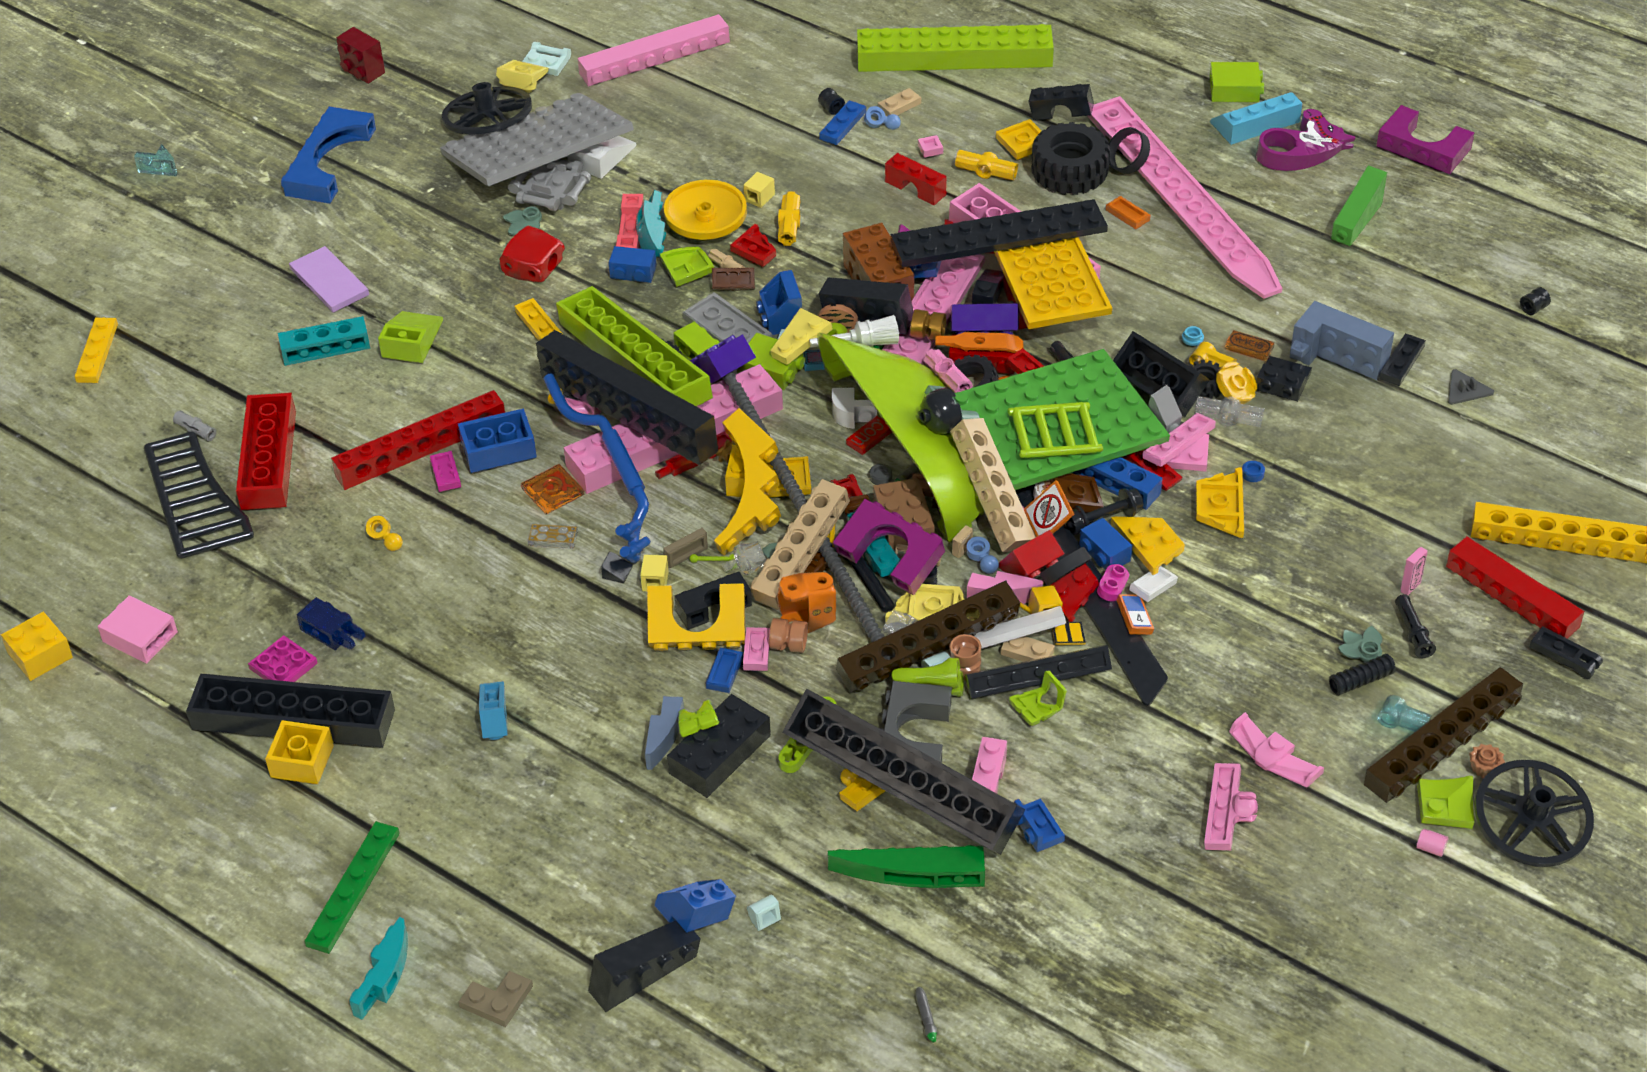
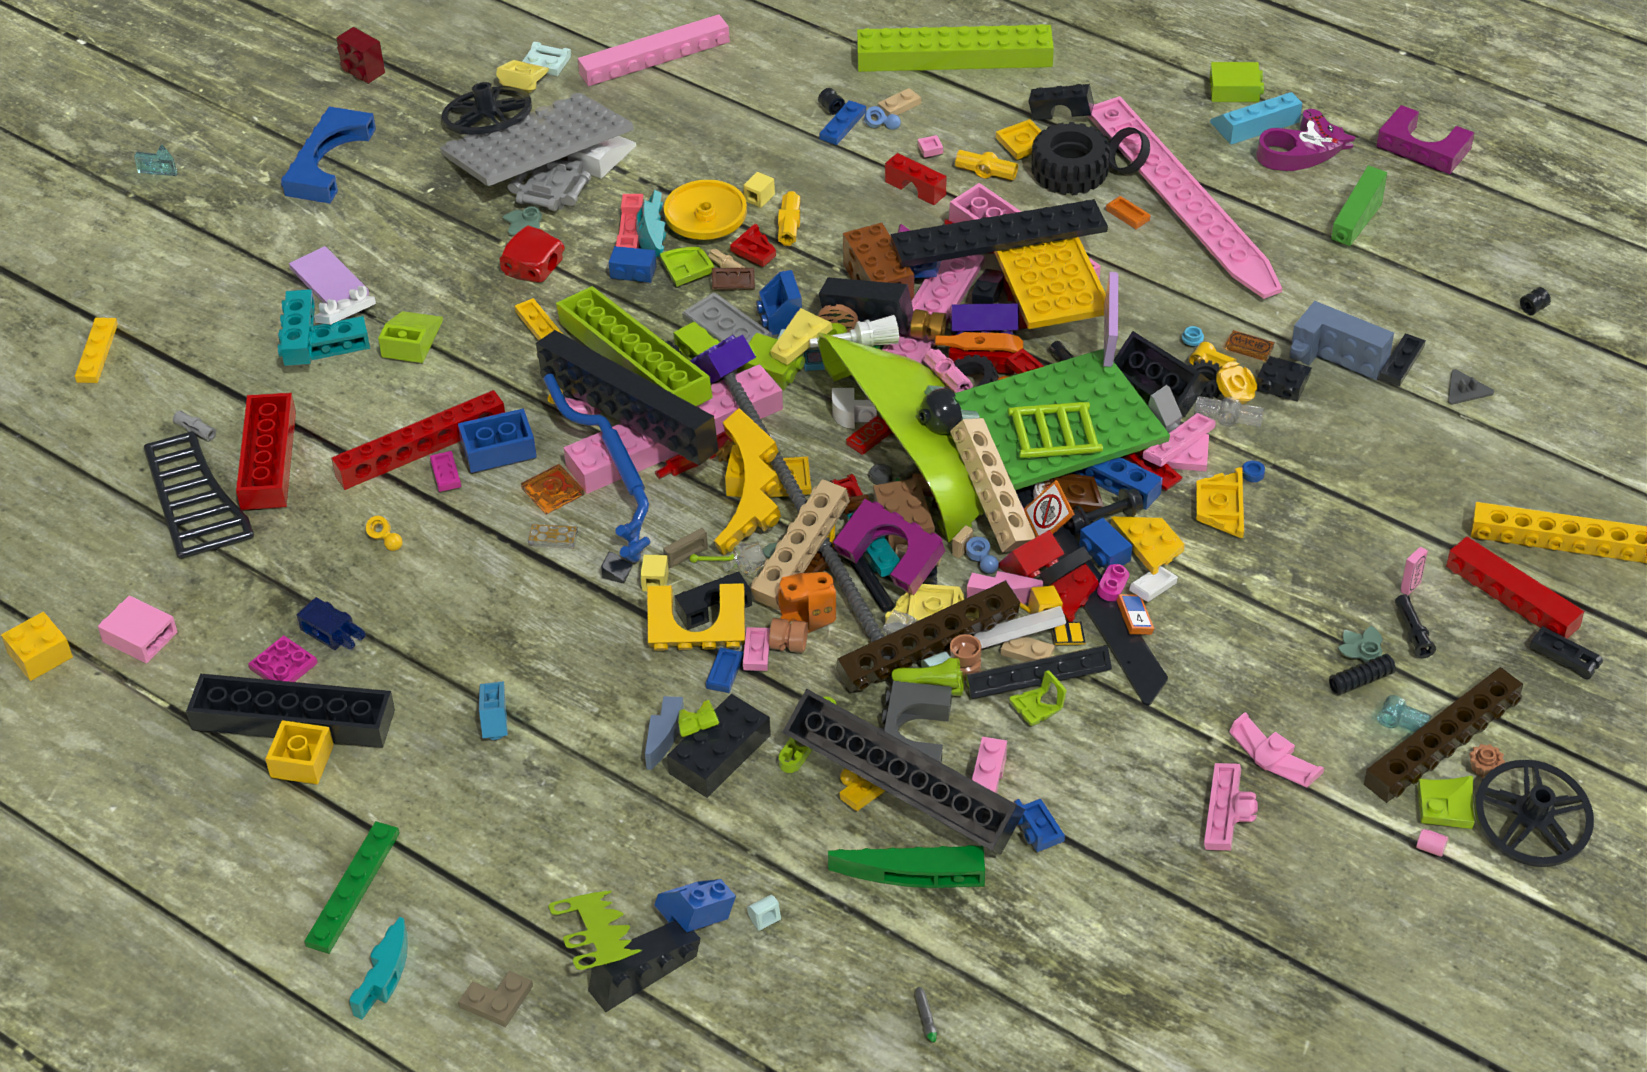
(297, 327): none -> teal brick
(344, 307): none -> white plate
(598, 931): none -> lime piece
(1111, 319): none -> lavender tile

